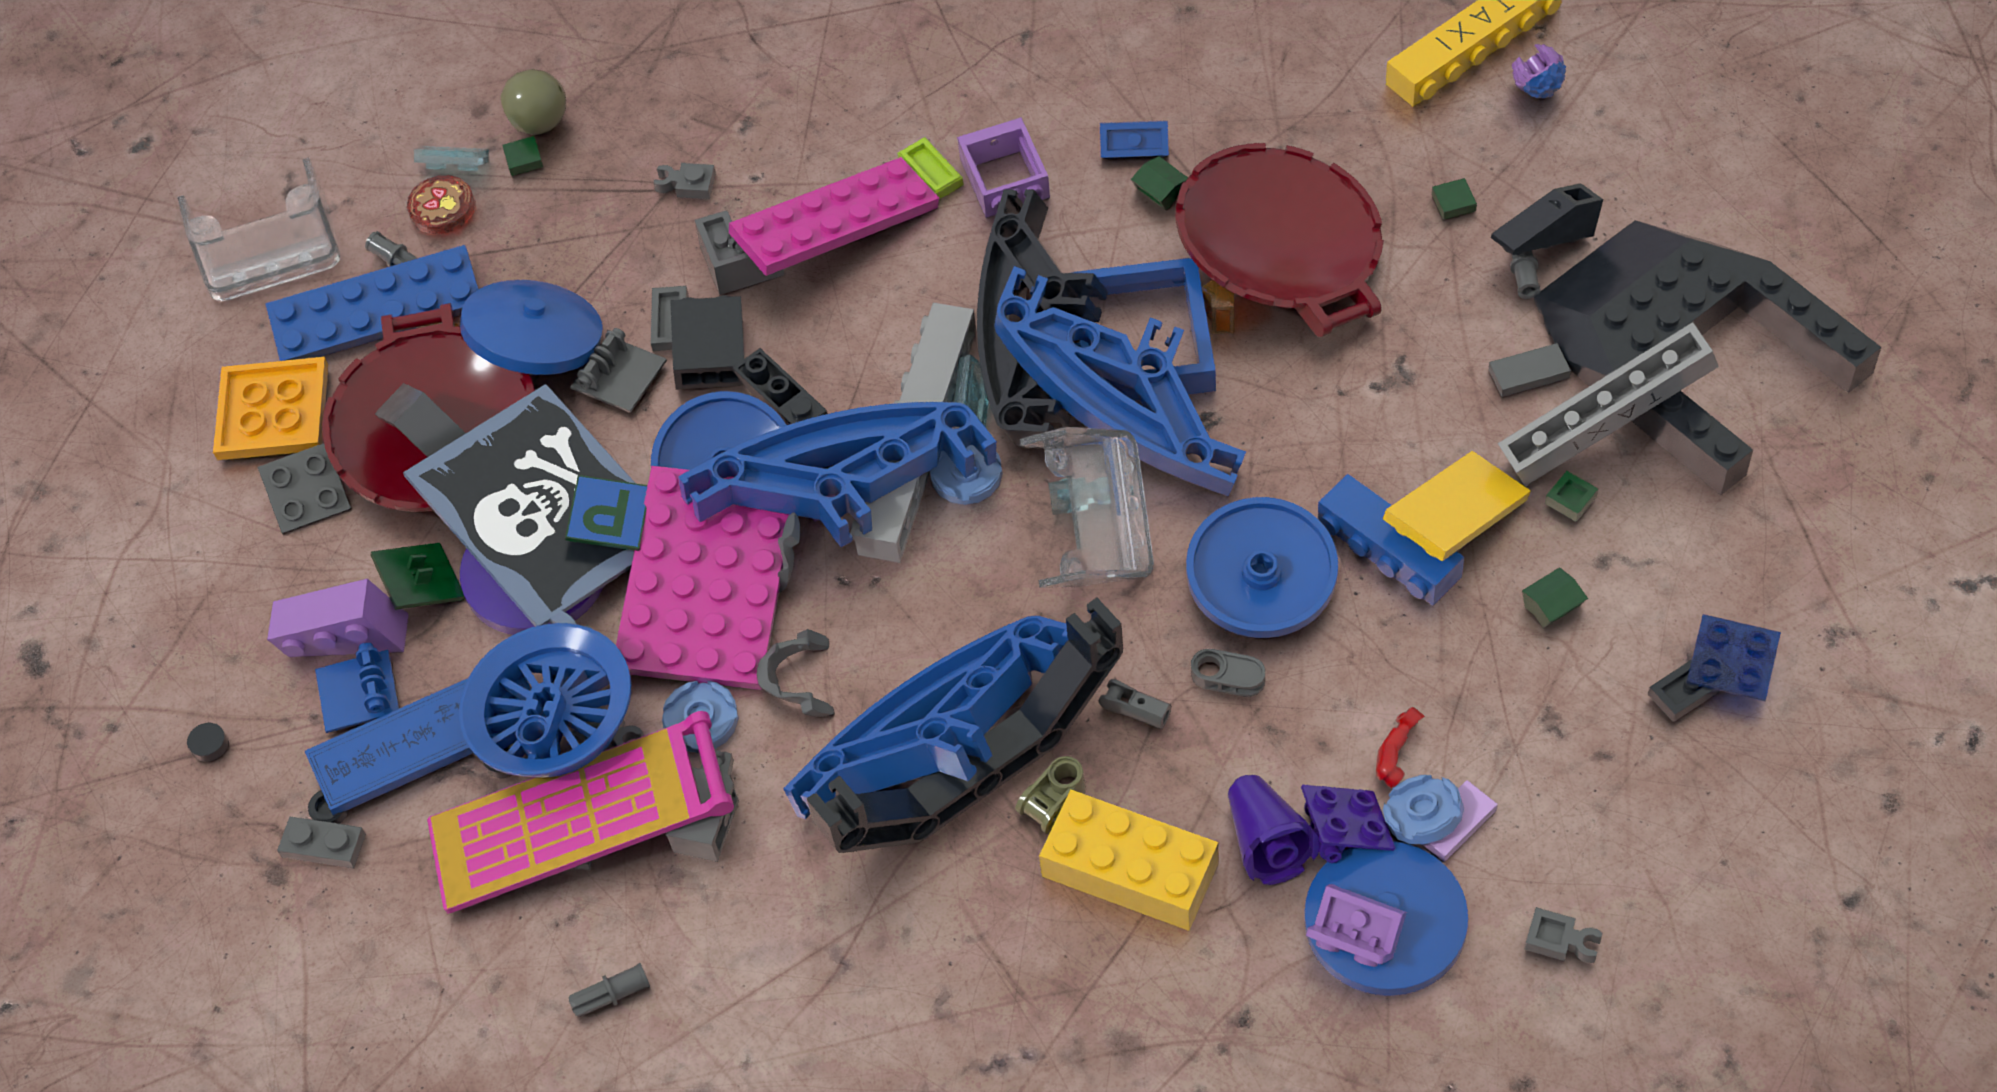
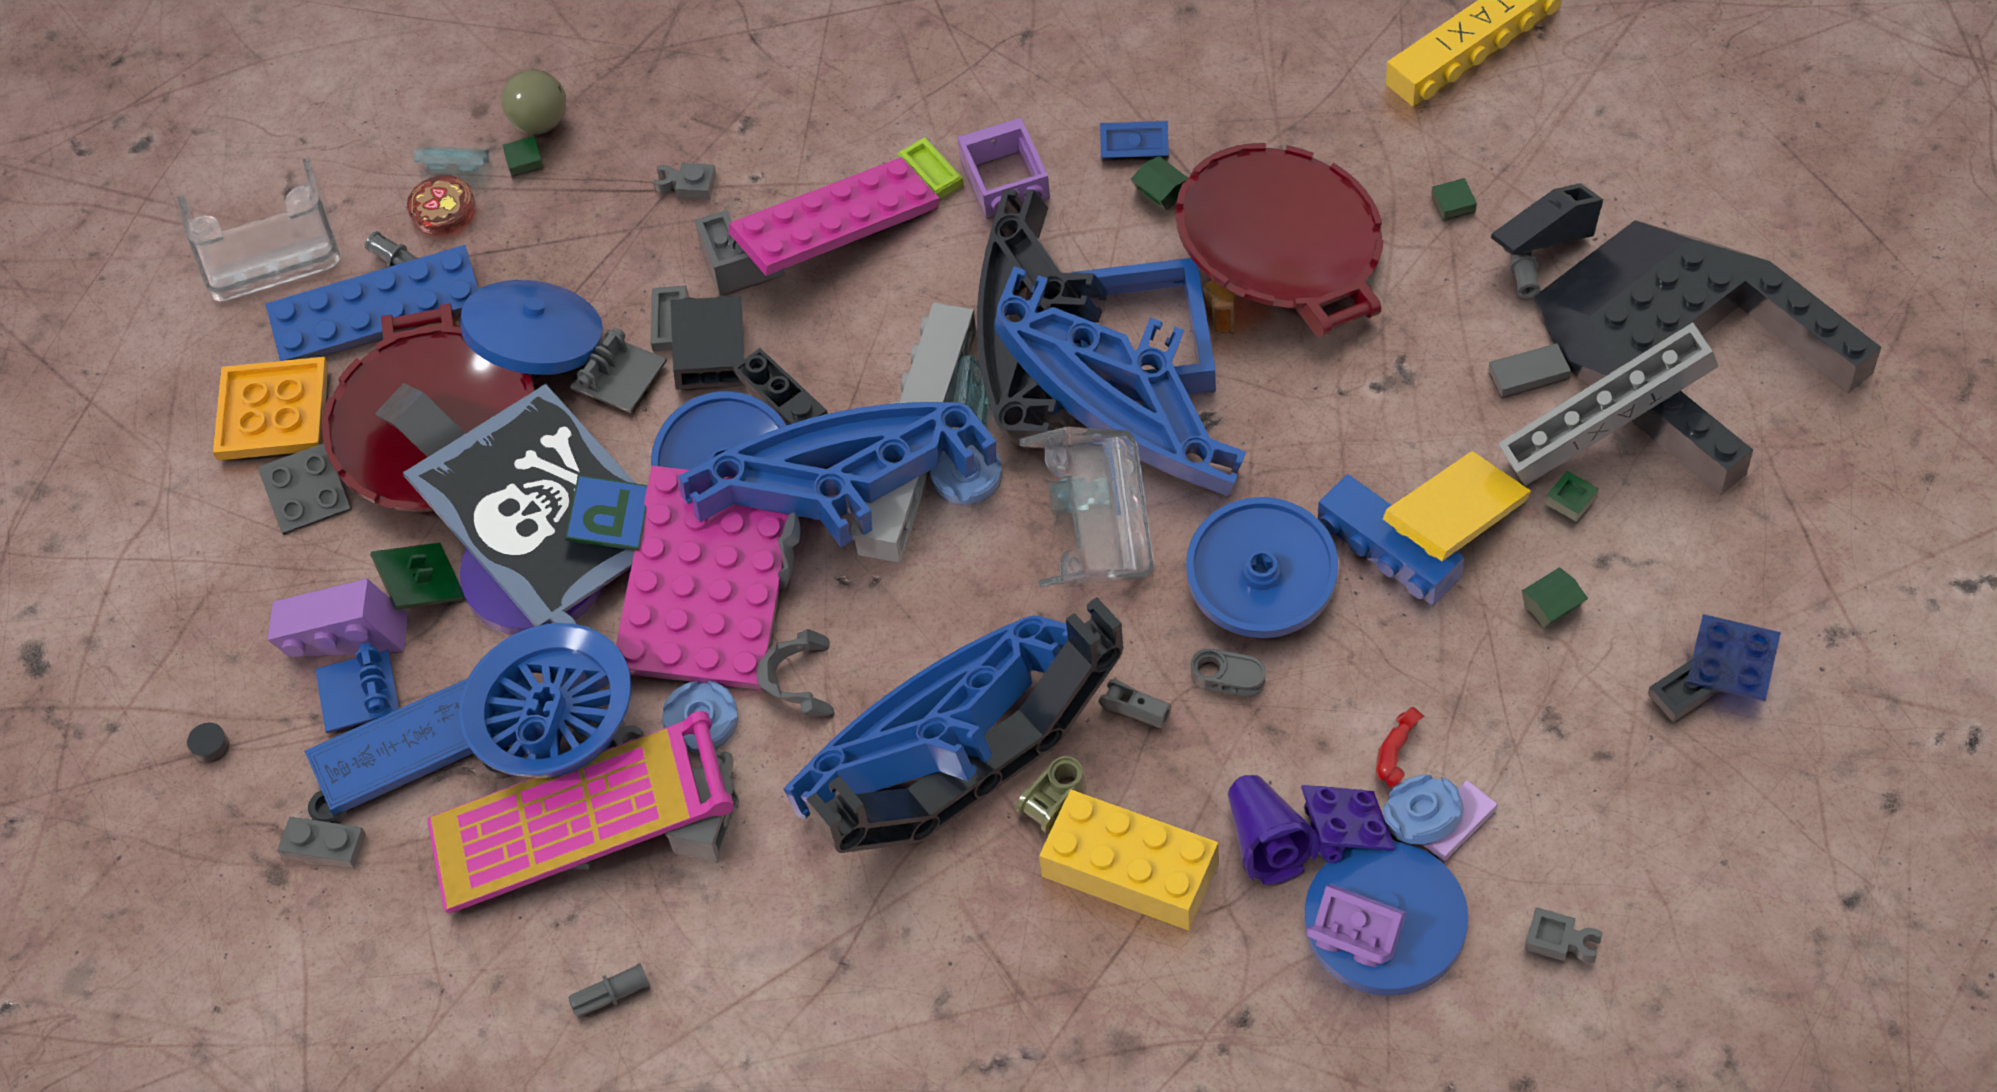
(1541, 73): piece -> none

